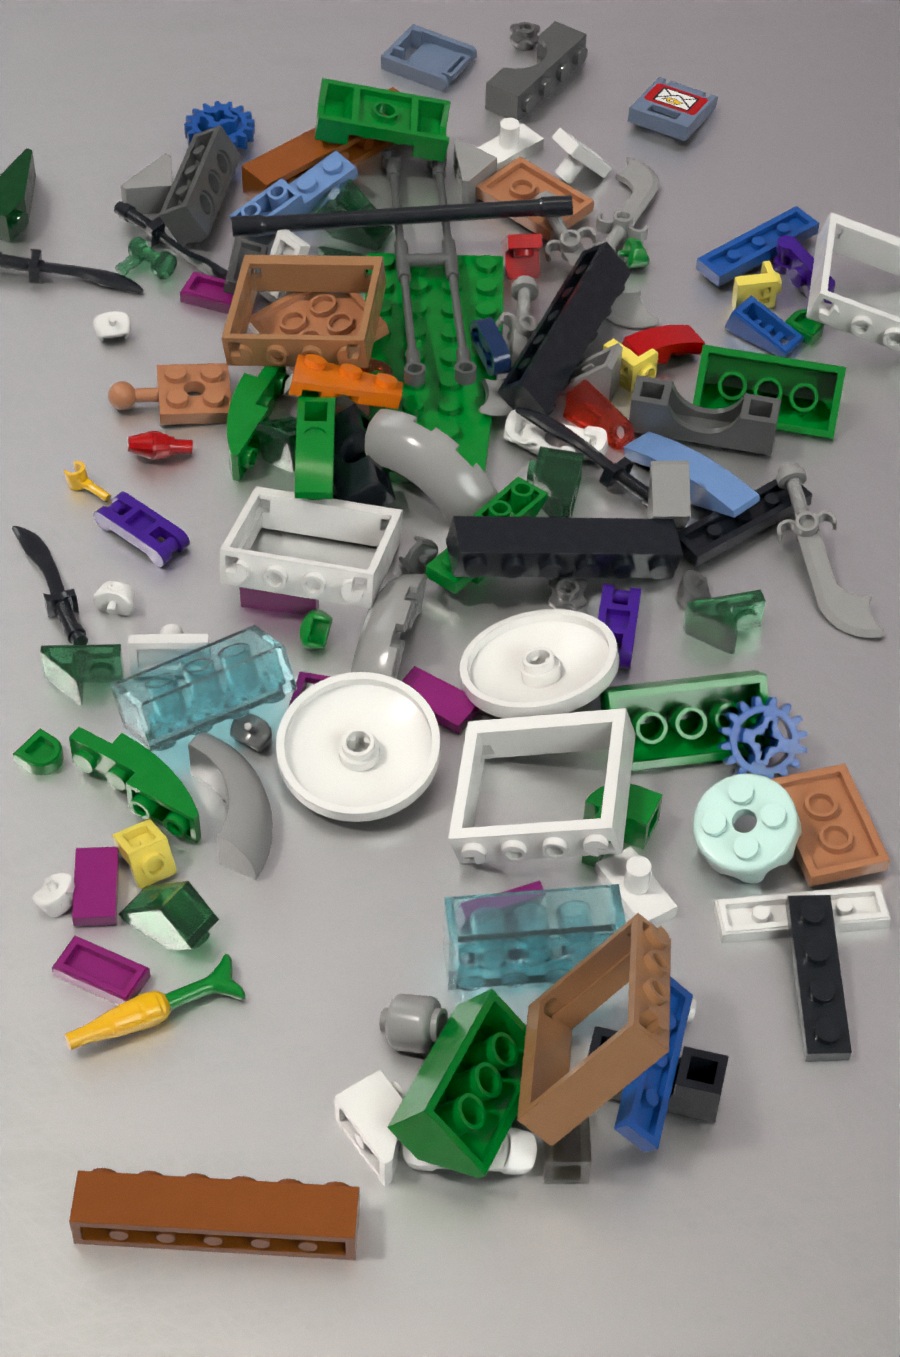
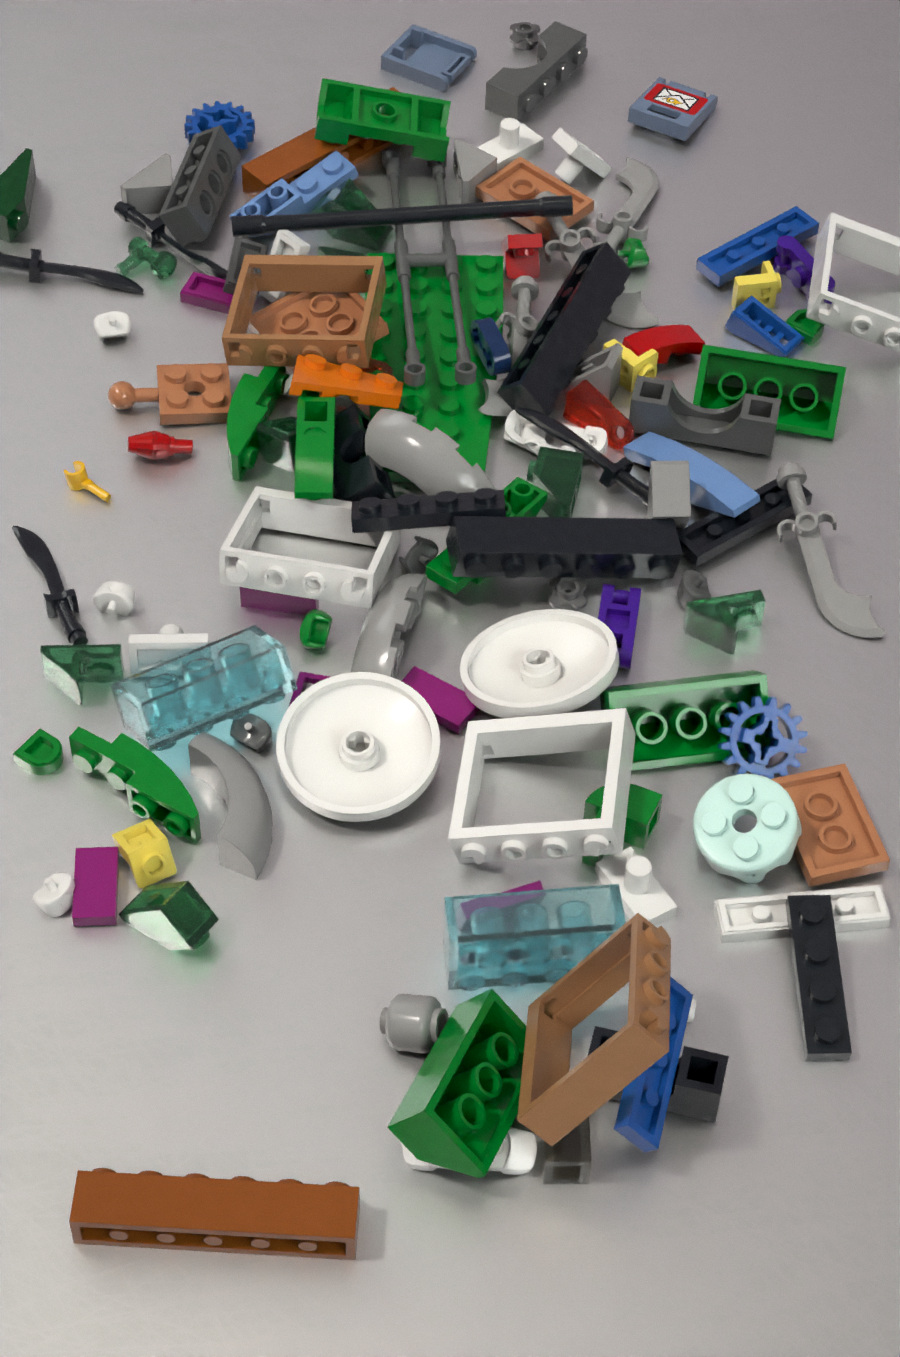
(100, 971): magenta tile -> none
(142, 528): dark purple plate -> none
(154, 1007): yellow piece -> none
(364, 1115): white slope -> none
(424, 511): none -> black plate

